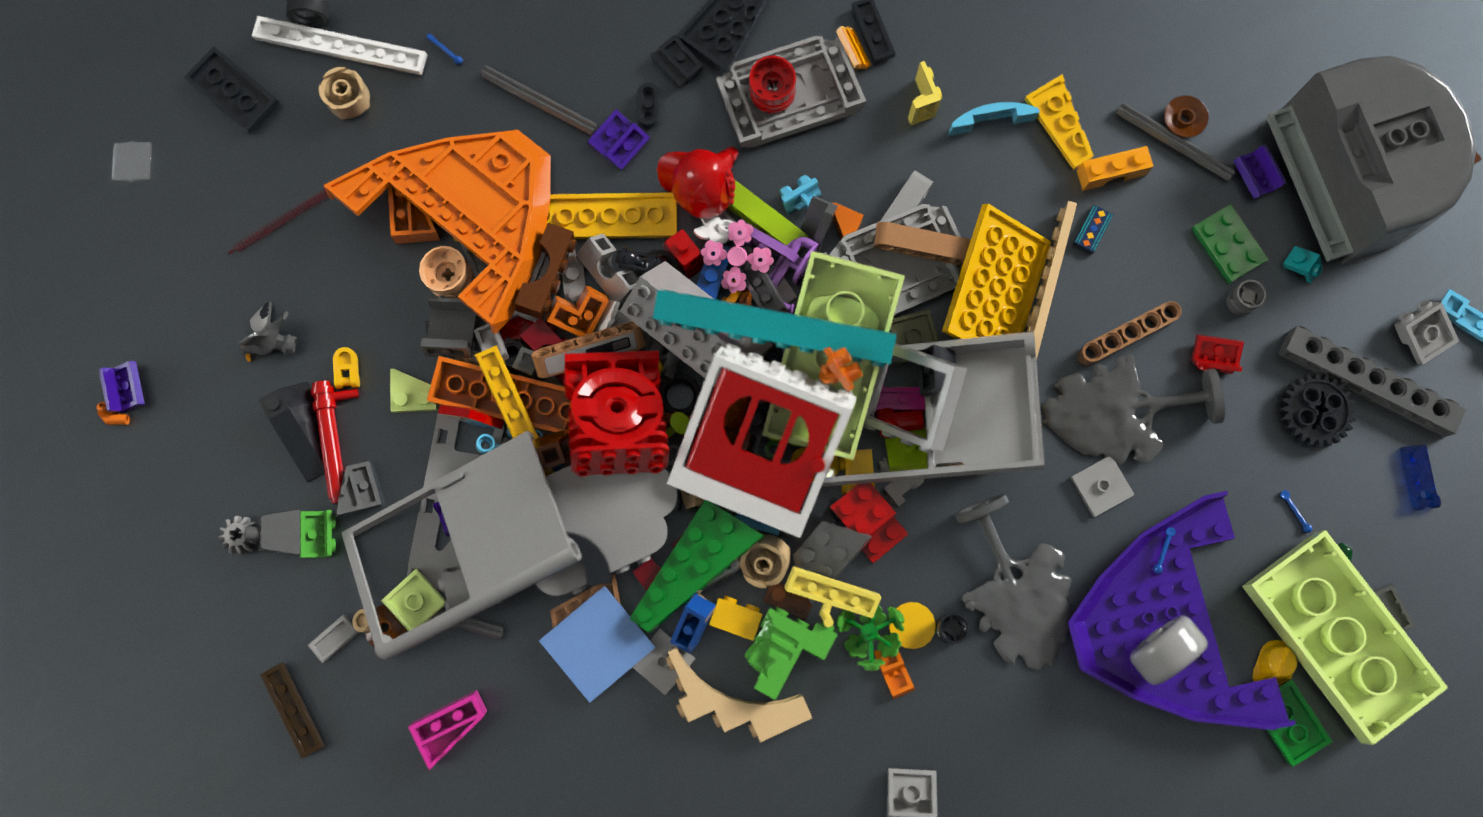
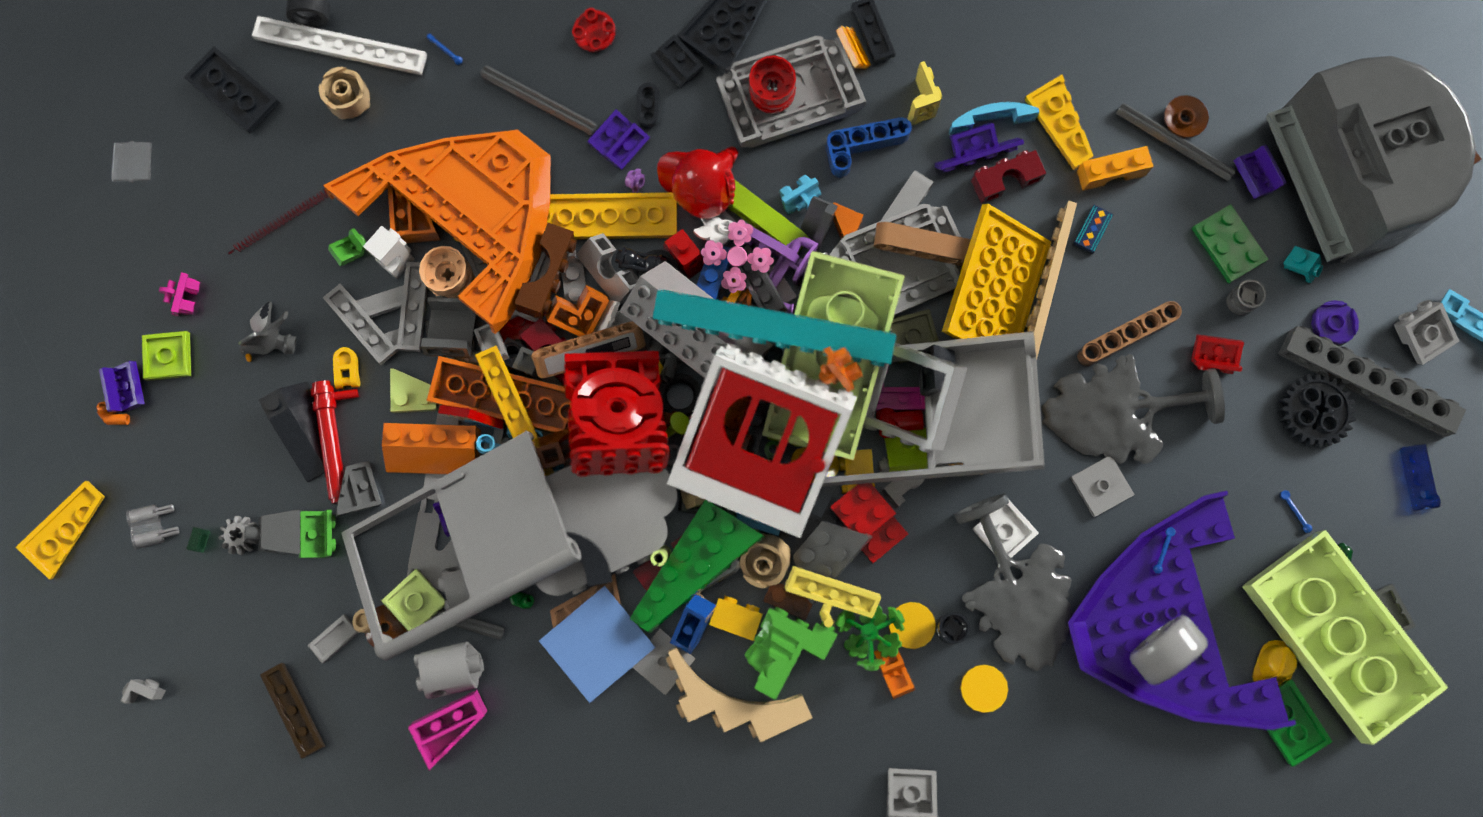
(56, 535): none -> yellow wing
(145, 688): none -> light grey bracket
(146, 525): none -> clear piece
(166, 355): none -> lime plate
(179, 304): none -> dark pink hips
(198, 540): none -> clear green tile
(348, 248): none -> bright green bracket
(358, 315): none -> light grey plate
(389, 251): none -> white arch
(428, 447): none -> orange slope
(448, 670): none -> light grey cylinder
(522, 600): none -> green arm
(594, 30): none -> red dish
(635, 180): none -> medium lavender plate
(665, 552): none -> yellowish green pin
(869, 142): none -> blue beam
(976, 144): none -> dark purple bracket
(984, 688): none -> yellow tile
(1012, 529): none -> white plate
(1025, 168): none -> dark red arch
(1335, 322): none -> dark purple tile

